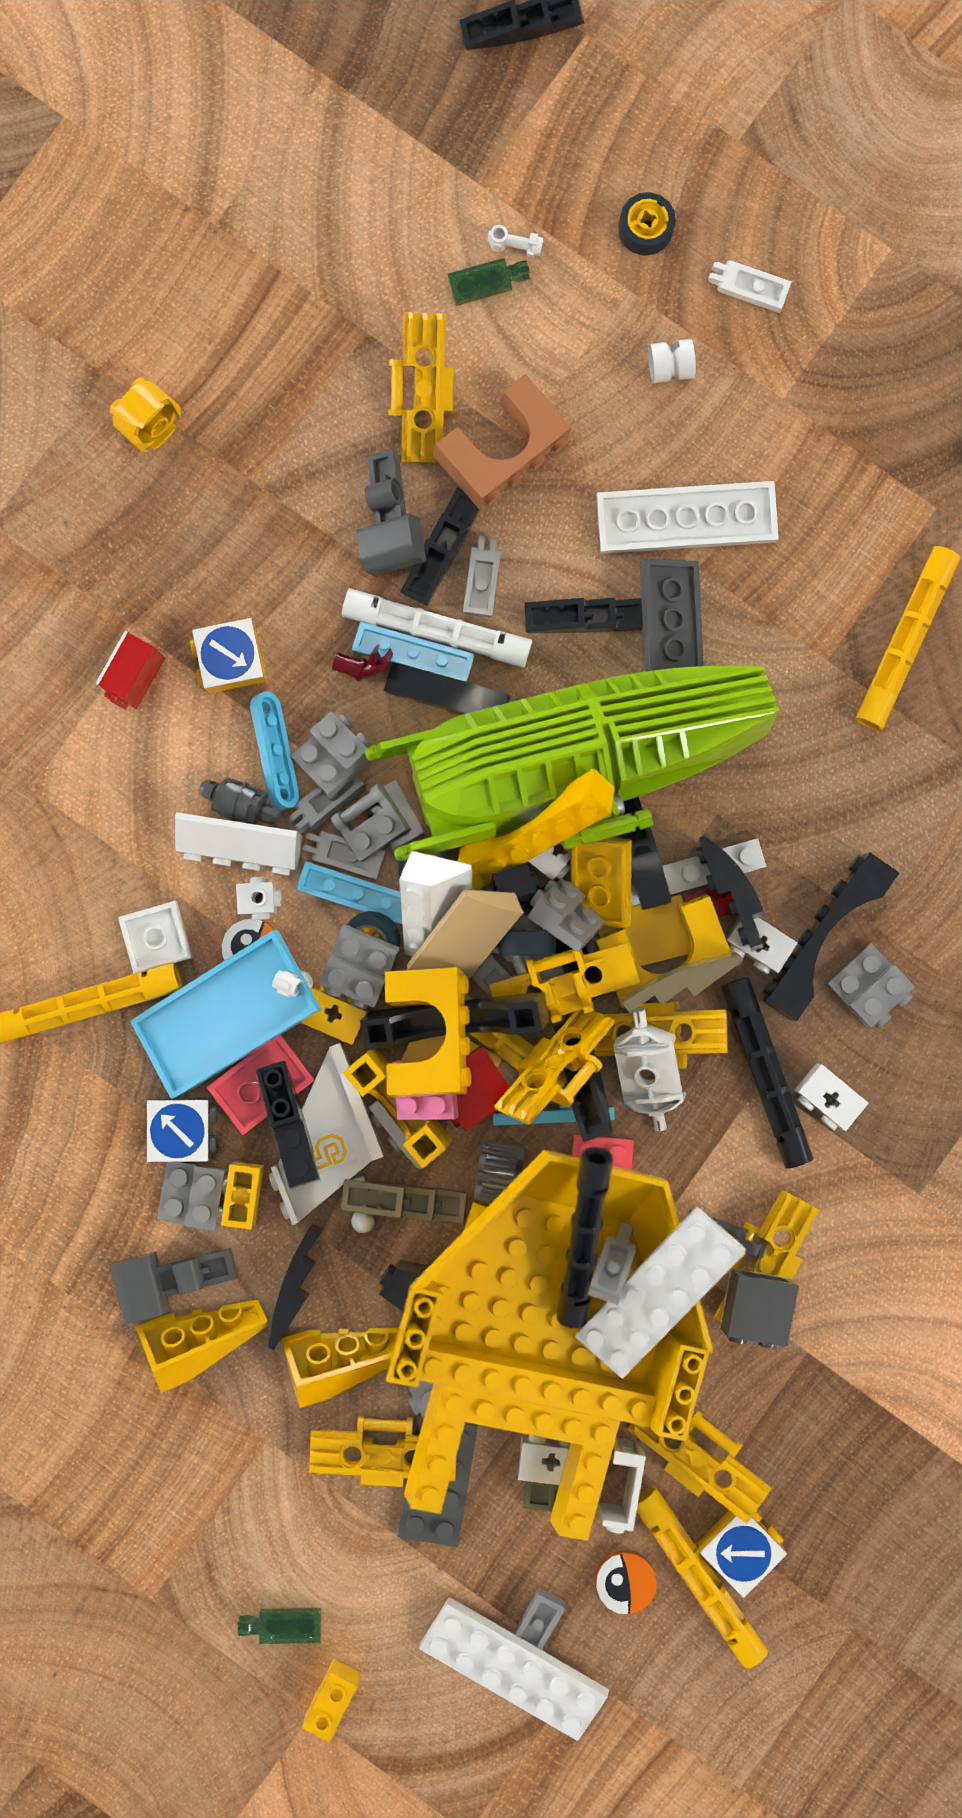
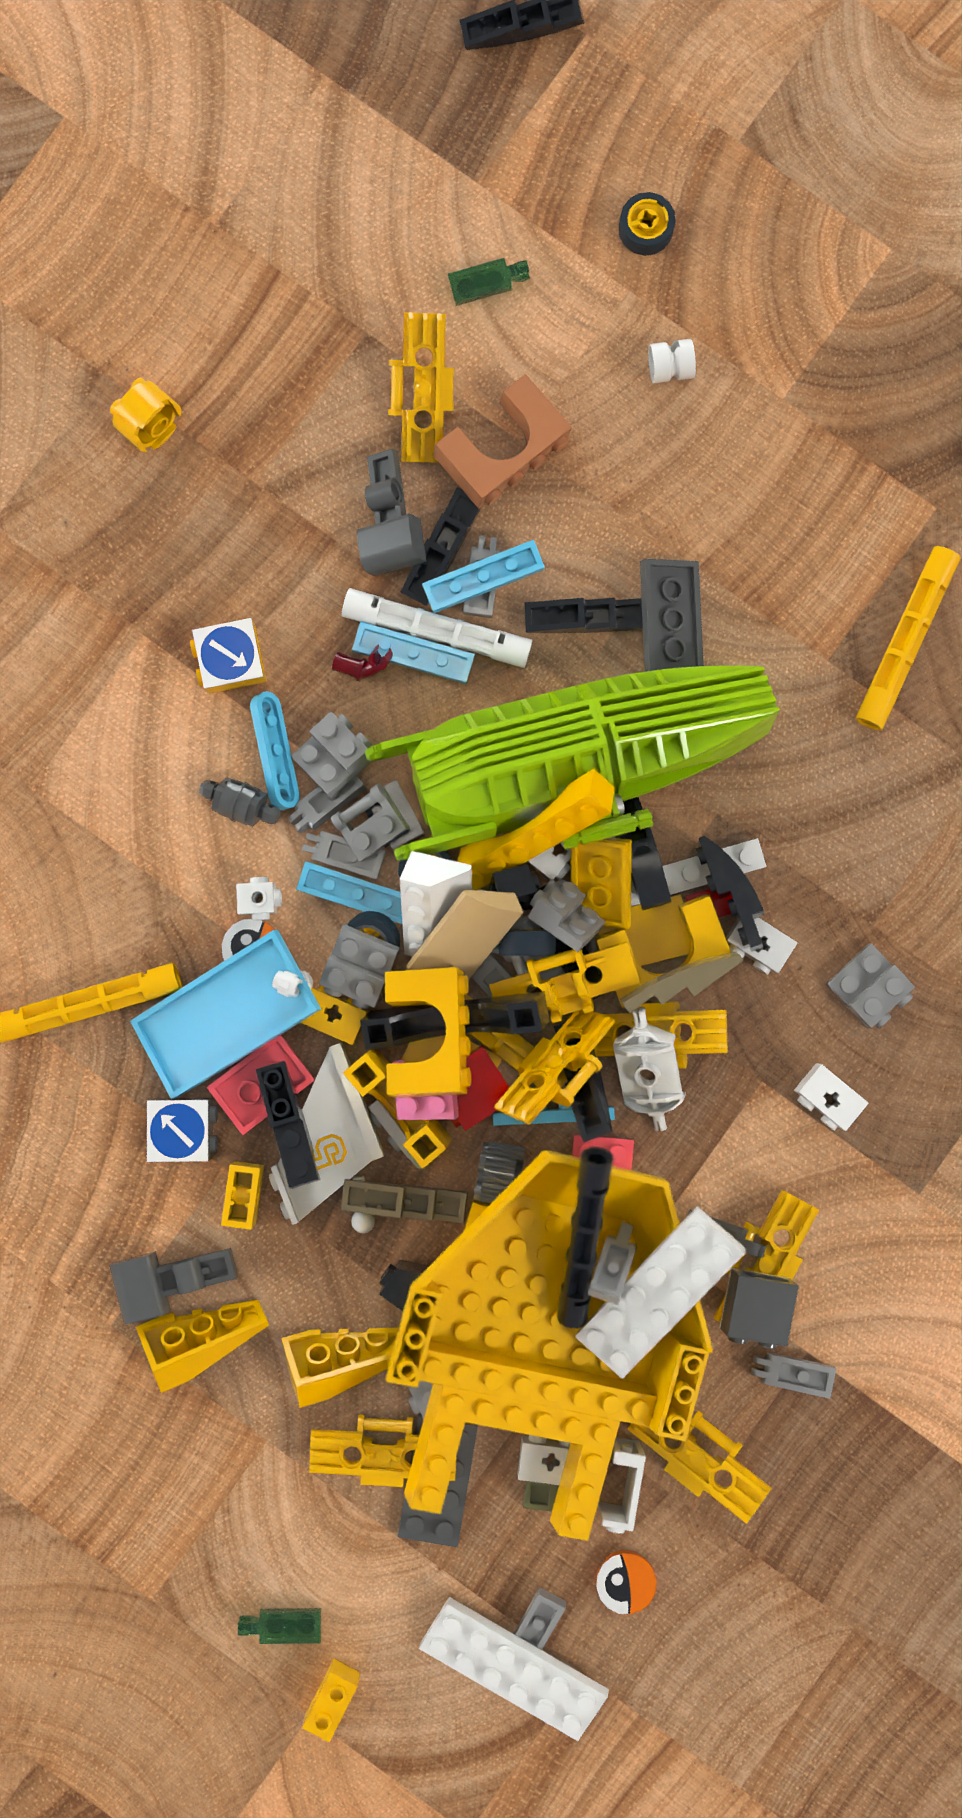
(129, 671): red piece -> none
(155, 937): white tile -> none
(193, 1195): light grey plate -> none
(237, 842): white slope -> none
(291, 1295): black slope -> none
(440, 690): black slope -> none
(483, 576): none -> medium azure plate
(499, 239): white bar -> none
(687, 517): white plate -> none
(700, 1578): yellow piece -> none
(742, 1550): piece -> none
(750, 285): white hinge -> none
(767, 1073): black piece -> none
(794, 987): black arch -> none
(795, 1374): none -> light grey hinge

